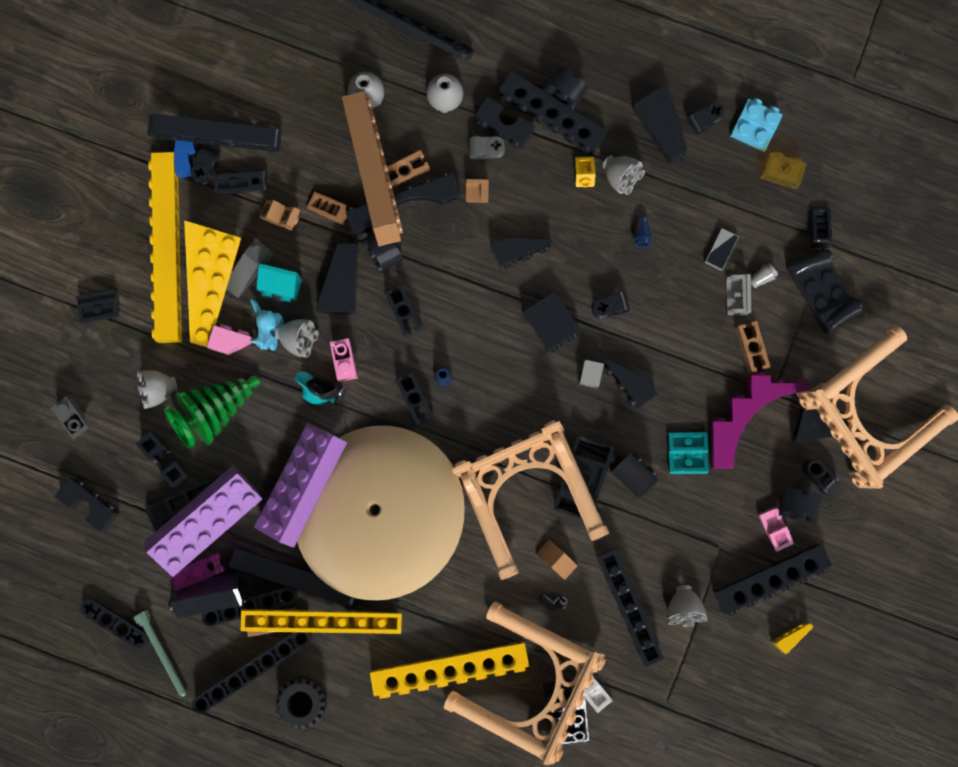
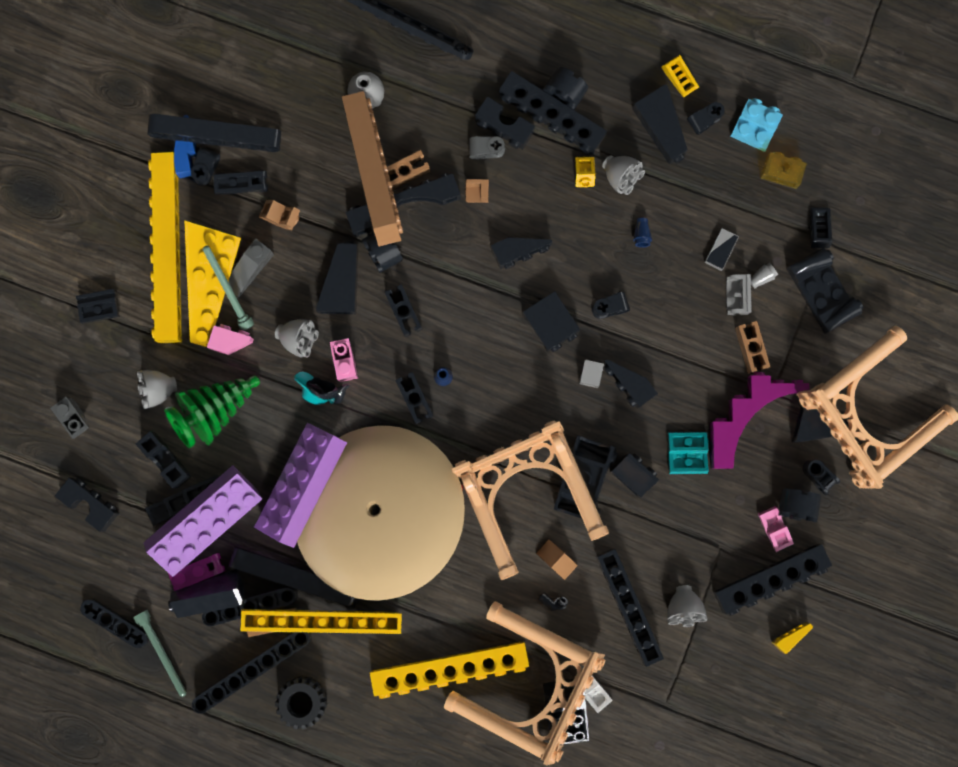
(244, 321): none -> sand green piece
(267, 324): medium azure animal -> none
(278, 283): teal slope -> none
(339, 211): medium nougat slope -> none
(444, 99): light grey piece -> none
(685, 72): none -> yellow slope

